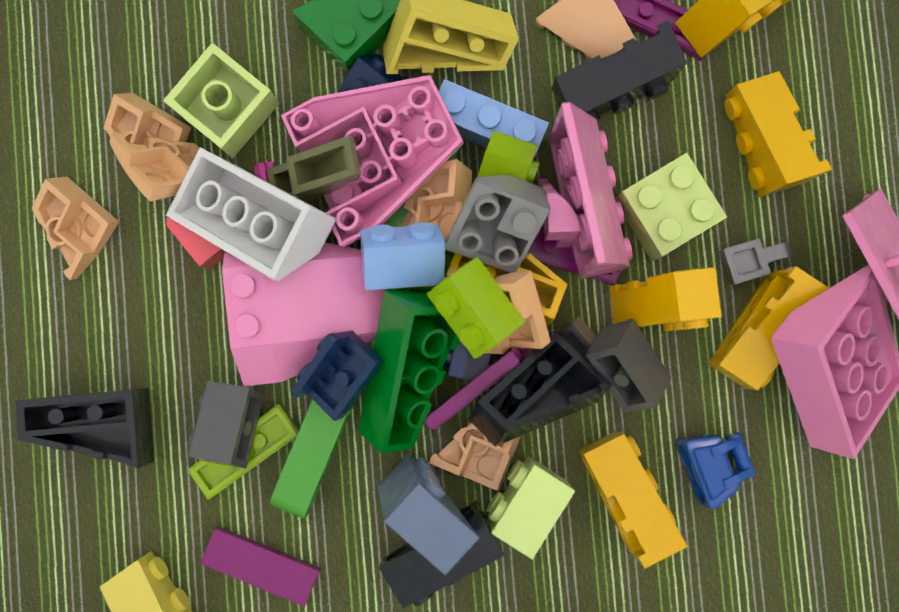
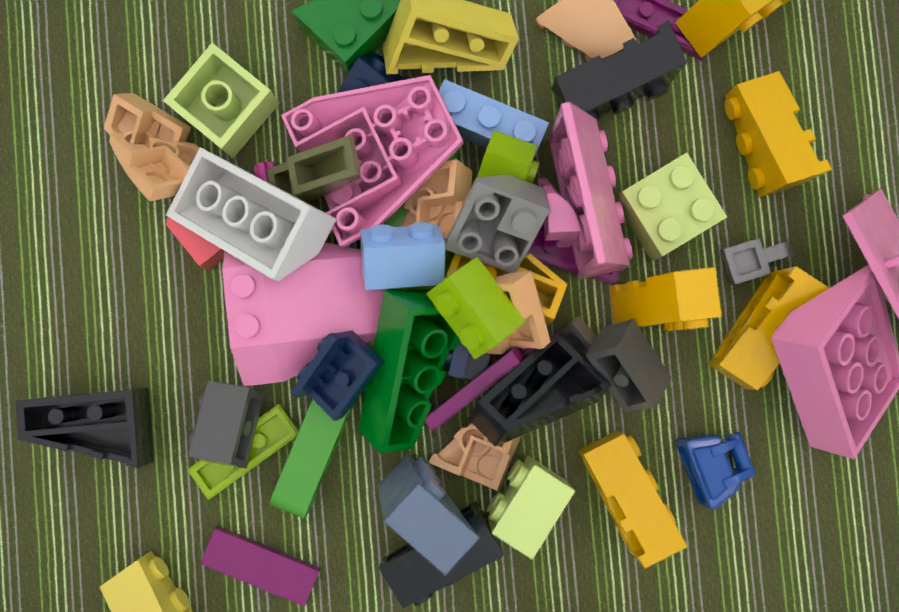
(73, 223): light nougat slope -> none

